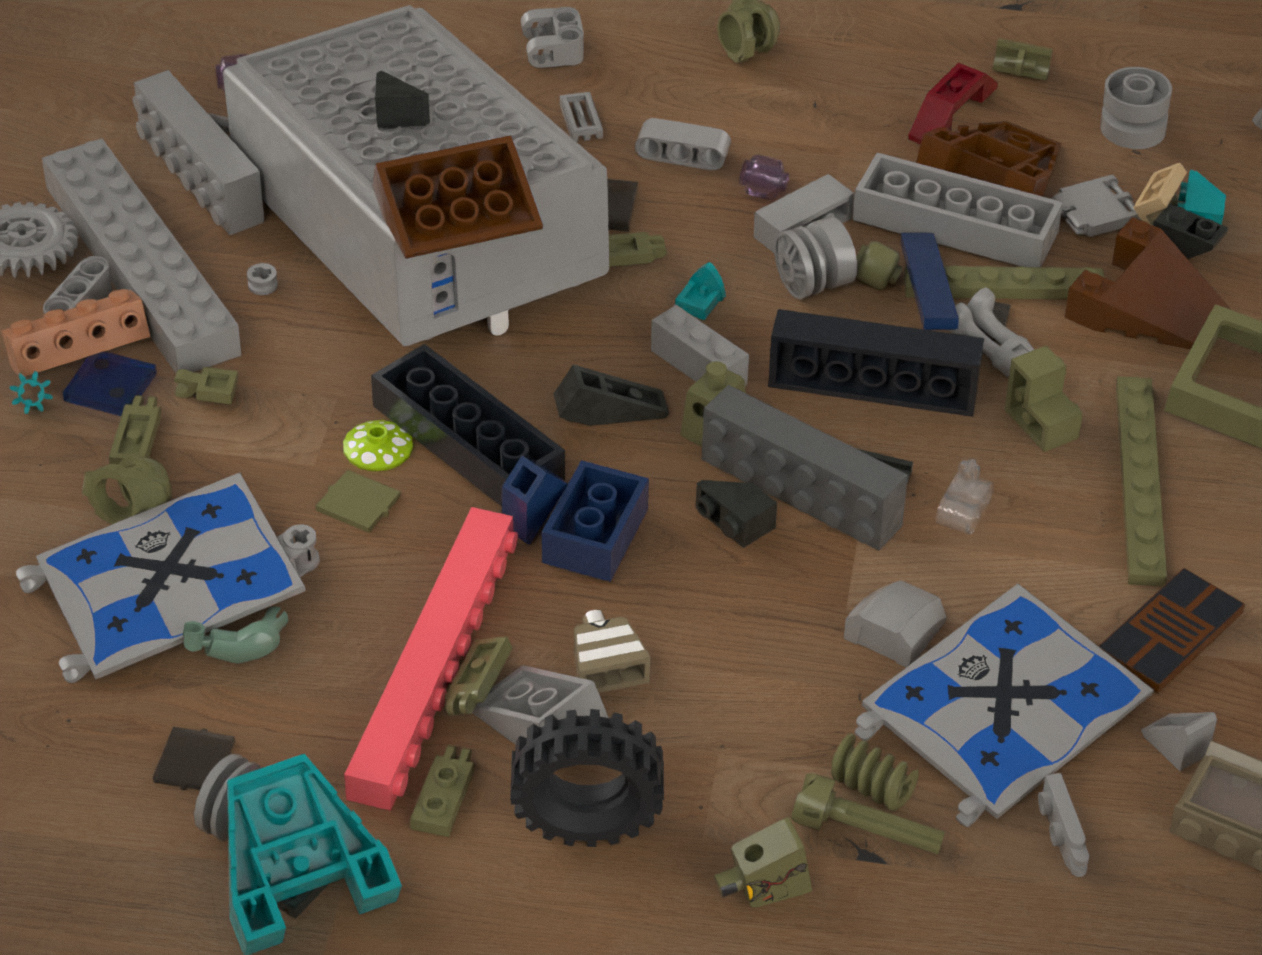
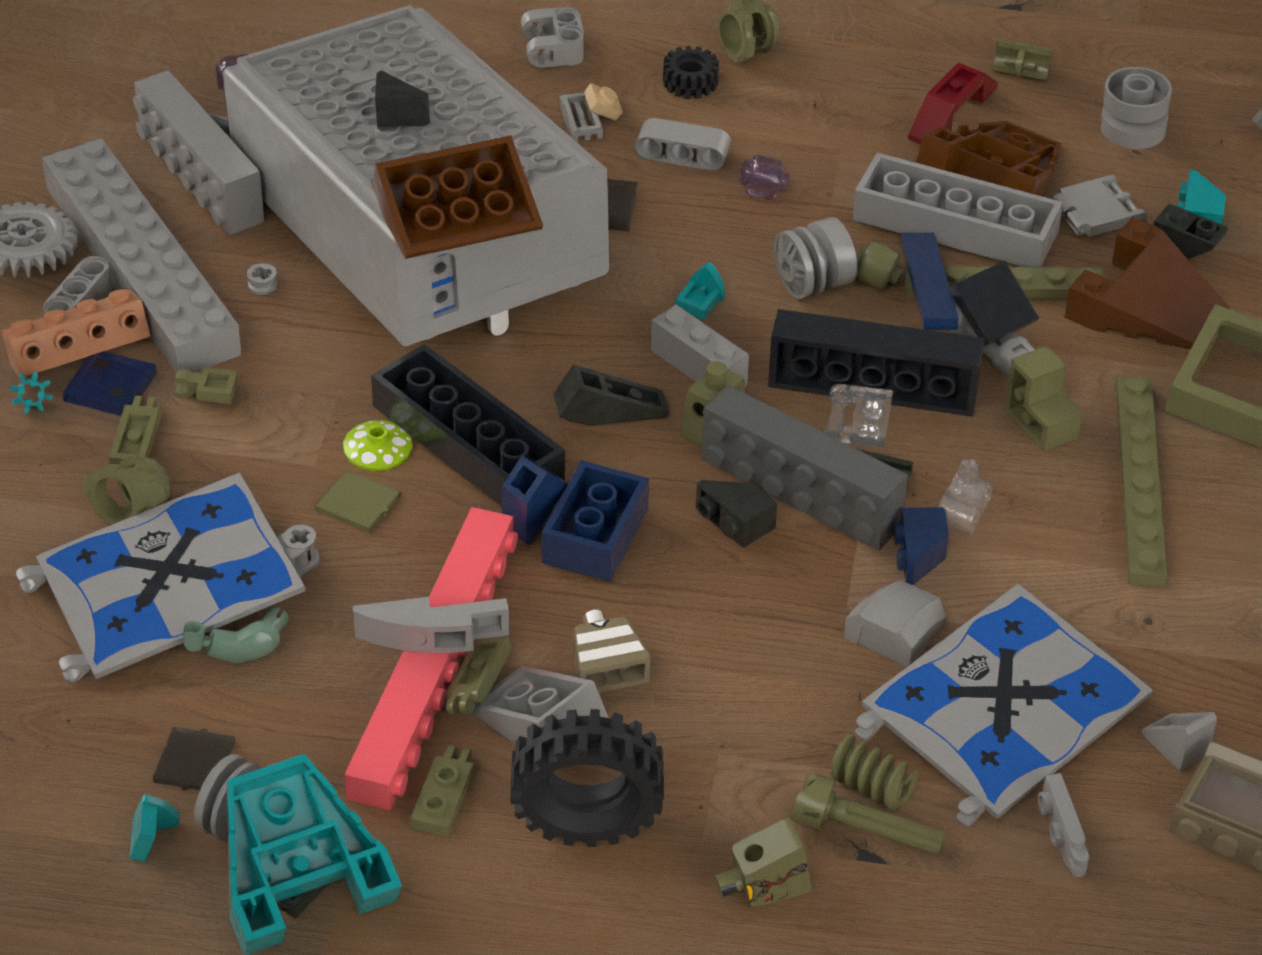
(150, 816): none -> teal tile
(427, 629): none -> light grey slope
(603, 101): none -> tan plate
(635, 248): olive hinge -> none
(690, 72): none -> black tyre
(806, 205): light grey brick -> none
(869, 417): none -> clear plate
(922, 539): none -> dark blue slope
(994, 303): none -> black tile
(1159, 192): tan panel -> none
(1172, 629): black tile -> none

